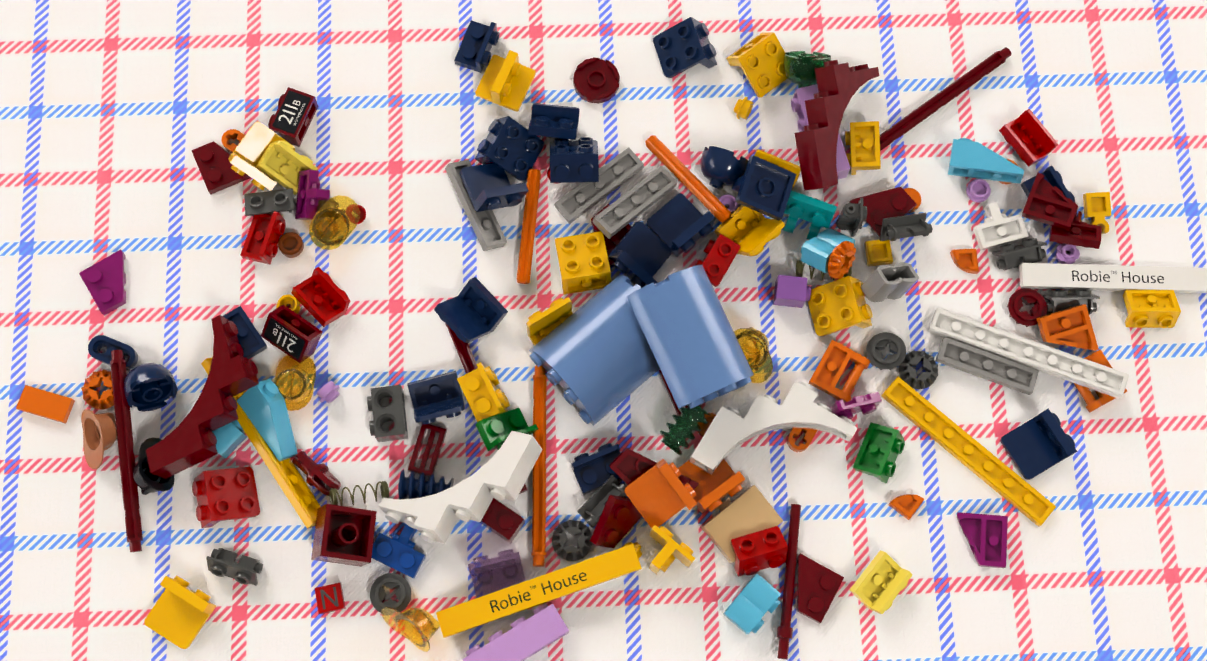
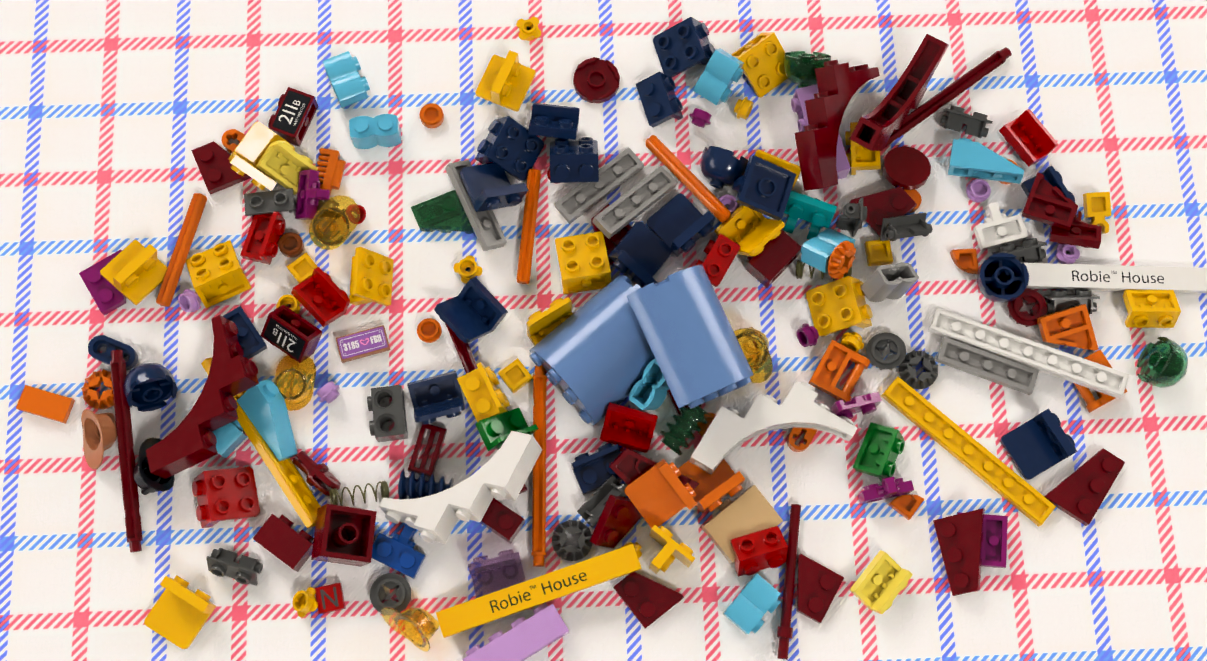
(135, 271): none -> yellow bracket
(181, 250): none -> orange axle
(189, 301): none -> lavender plate
(217, 274): none -> yellow bracket
(285, 542): none -> dark red brick
(302, 268): none -> yellow tile
(305, 602): none -> yellow plate
(333, 170): none -> orange piece
(345, 79): none -> medium azure brick
(363, 344): none -> tile
(370, 132): none -> medium azure brick
(371, 278): none -> yellow bracket
(429, 330): none -> orange plate
(431, 115): none -> orange tile
(442, 214): none -> clear green wing
(467, 262): none -> yellow plate
(476, 46): dark blue bracket -> none
(515, 376): none -> yellow tile
(528, 34): none -> yellow plate
(628, 427): none -> red bracket
(646, 597): none -> dark red wing
(651, 389): none -> medium azure brick
(659, 99): none -> dark blue bracket
(700, 118): none -> magenta plate
(718, 77): none -> medium azure brick
(773, 259): none -> dark red brick
(791, 291): medium lavender brick -> none
(807, 335): none -> magenta plate
(852, 341): none -> yellow plate
(877, 126): none -> dark red arch
(890, 488): none -> magenta hinge
(906, 168): none -> dark red tile
(957, 117): none -> dark grey hinge
(960, 546): none -> dark red wing
(1002, 278): none -> dark blue cylinder
(1087, 486): none -> dark red wing
(1162, 363): none -> clear green cylinder

